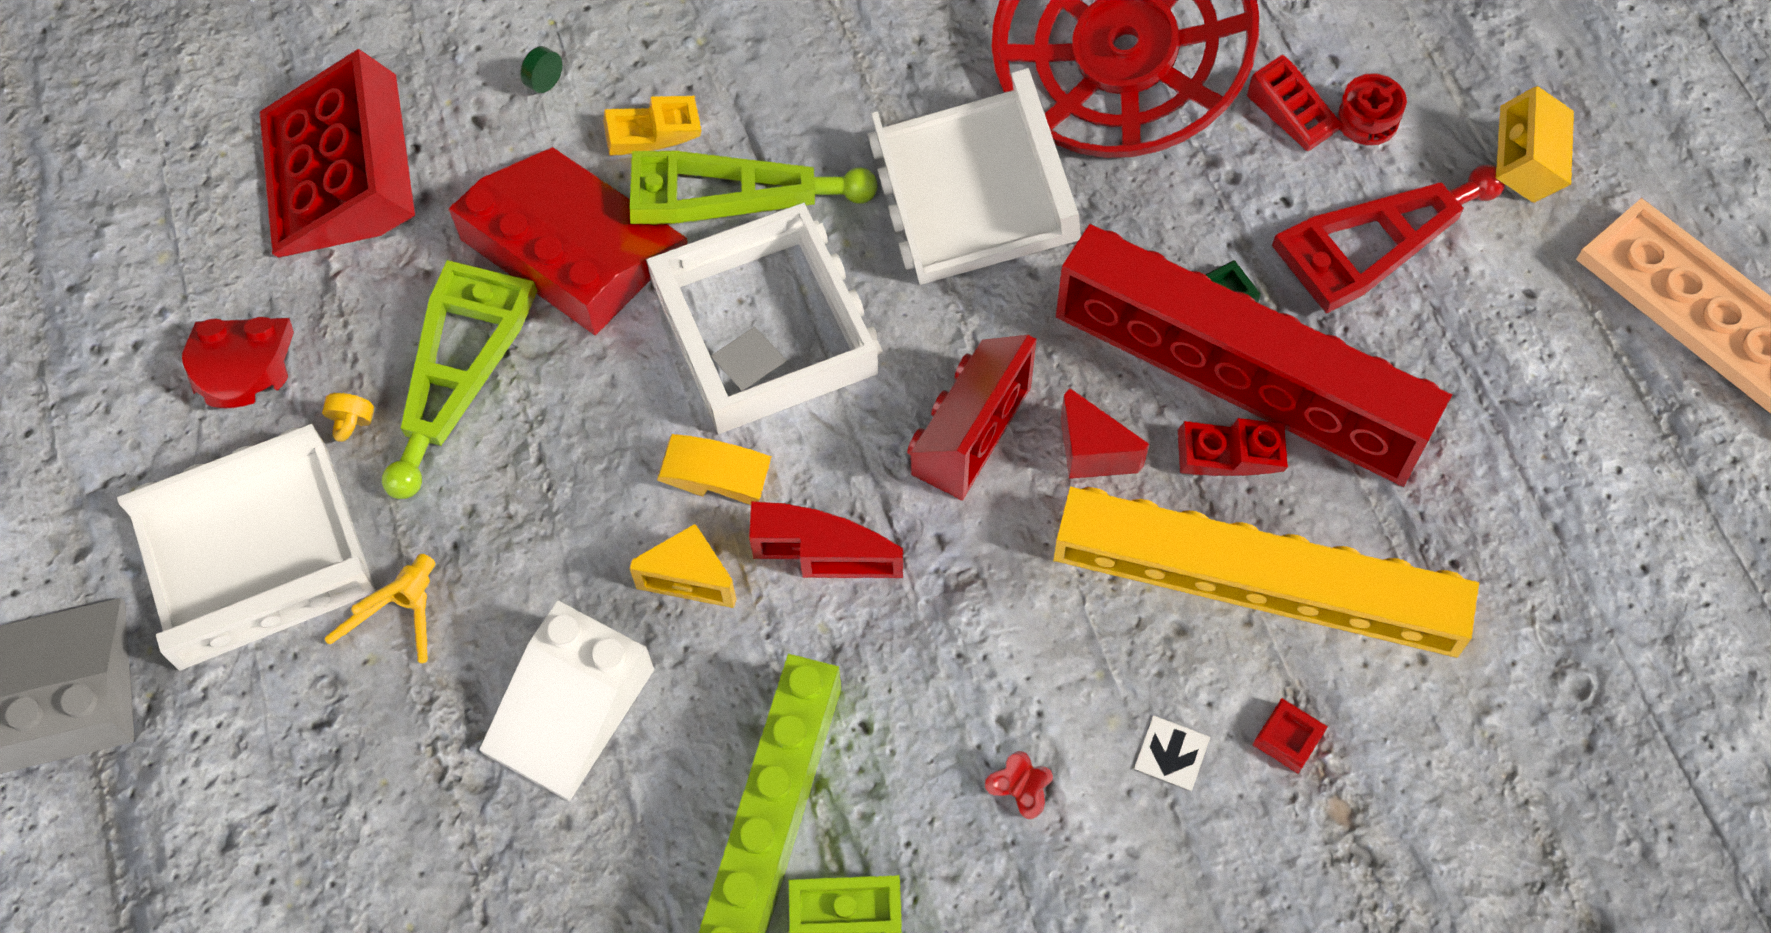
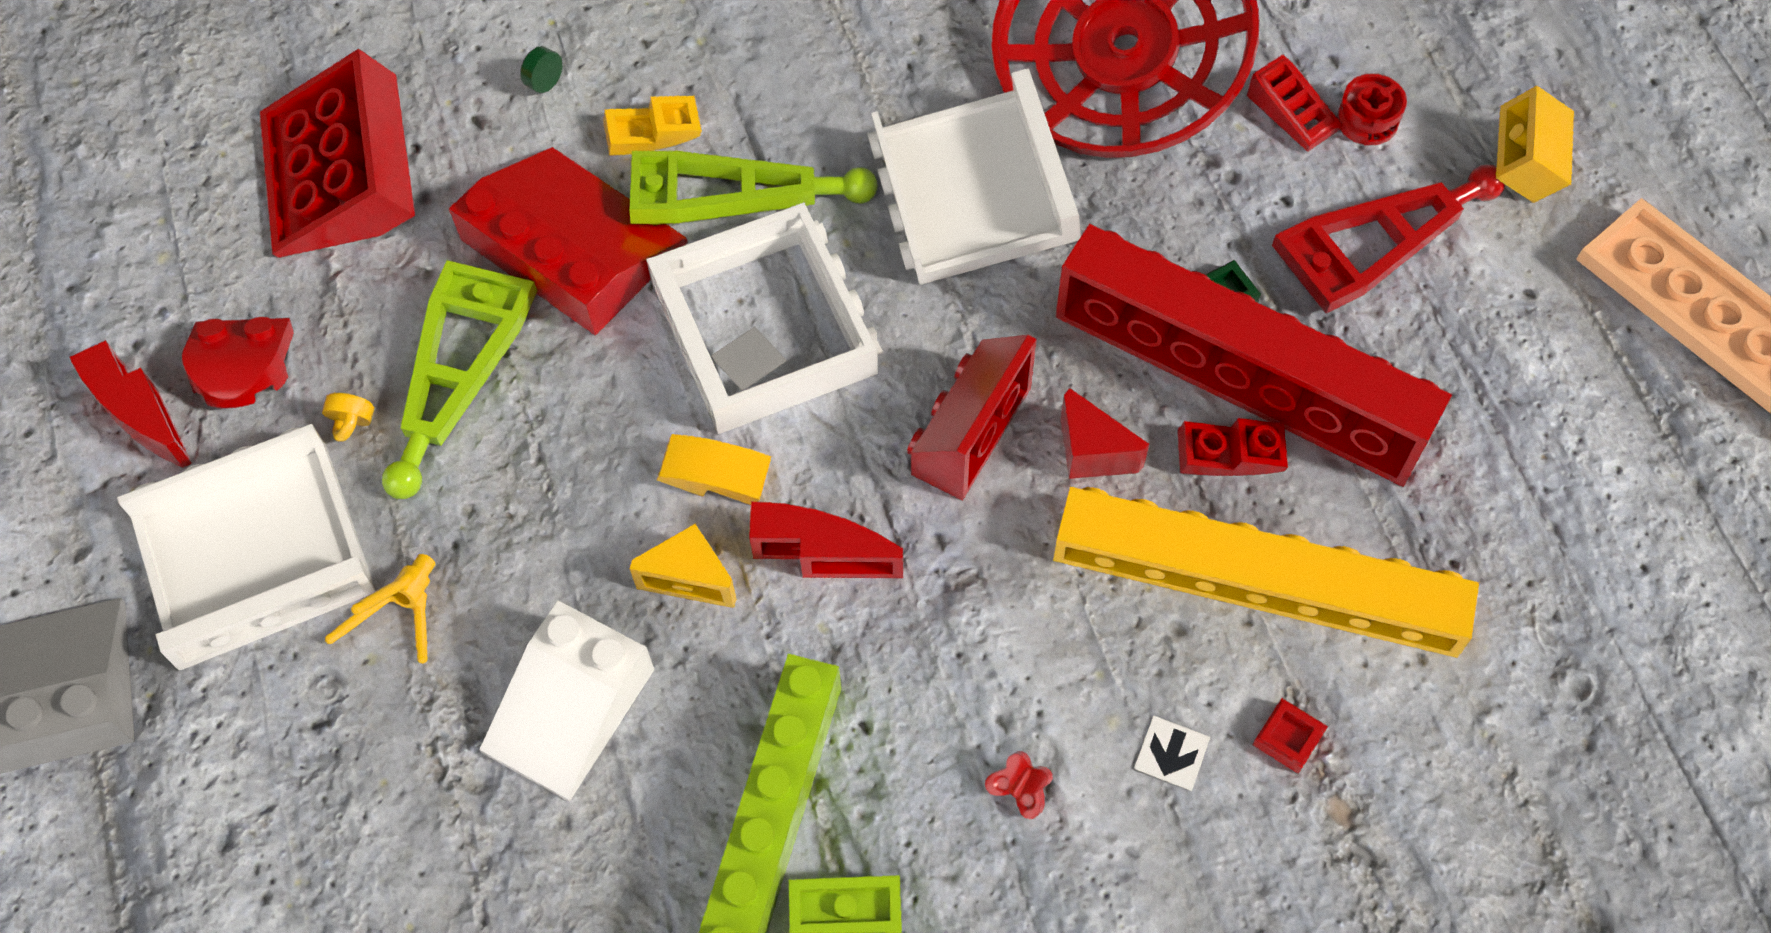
(131, 401): none -> red slope

